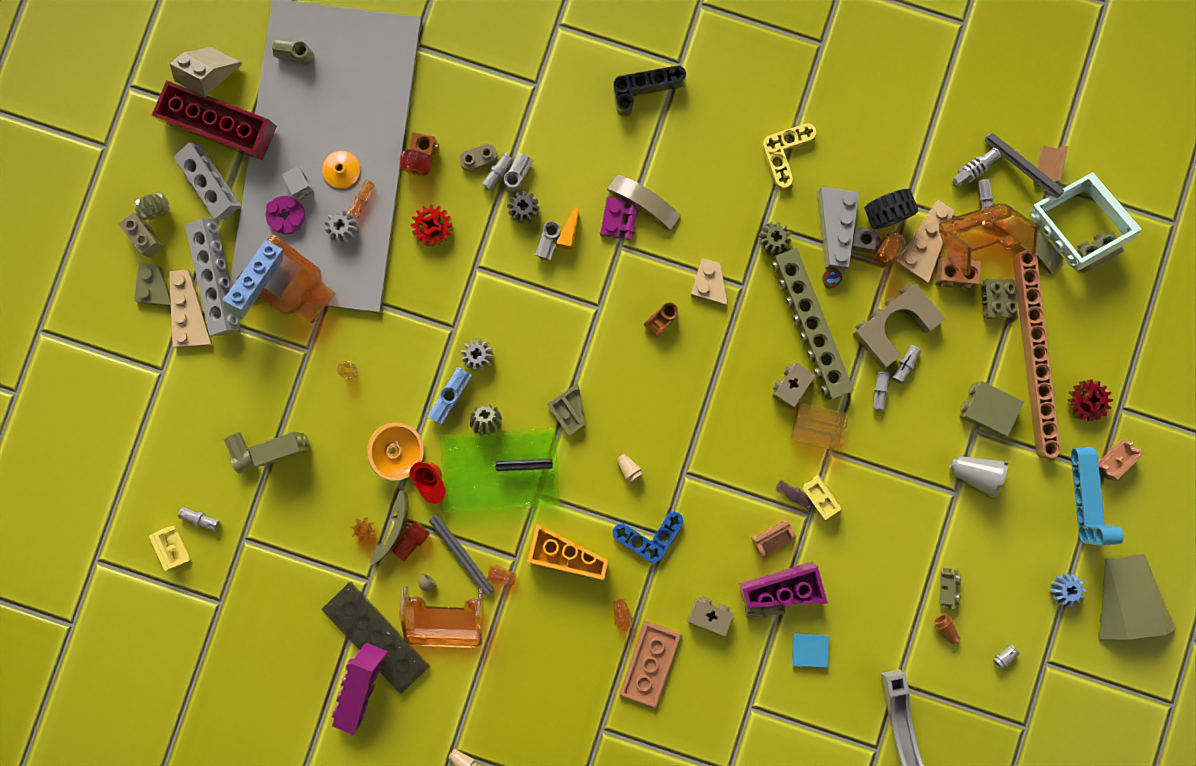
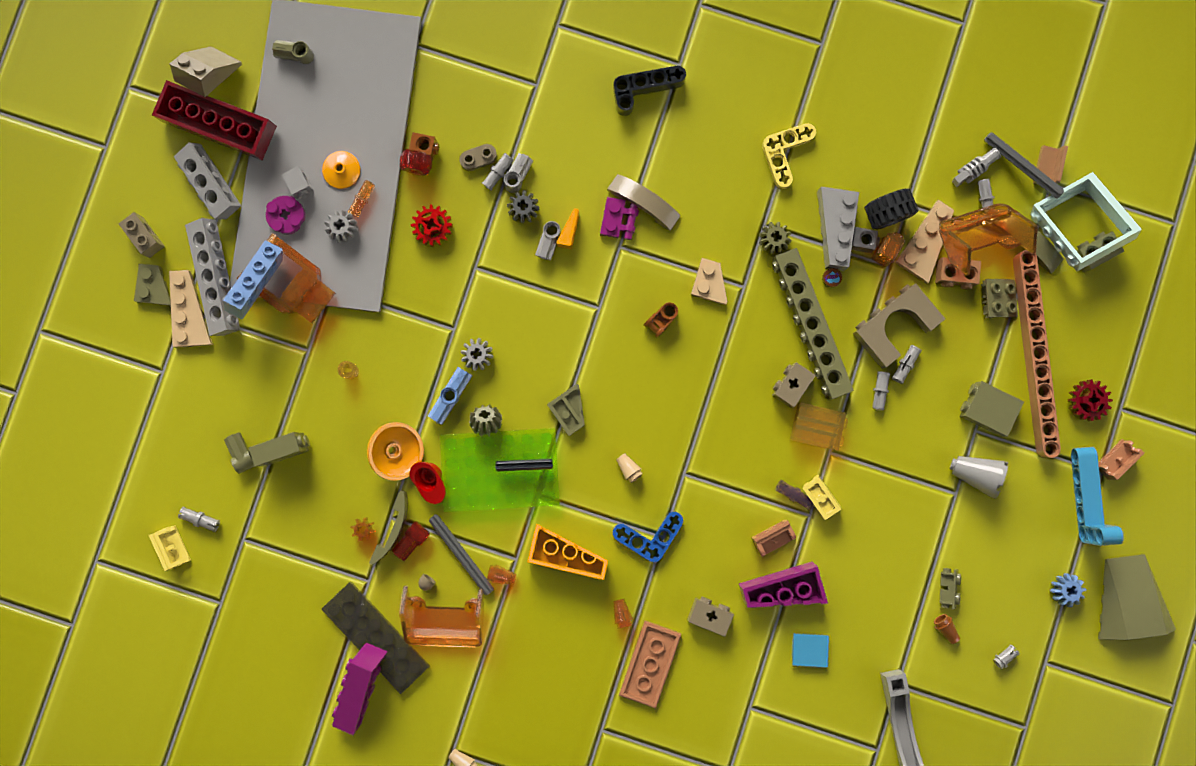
(152, 206): olive gear -> none
(764, 611): olive pin -> none

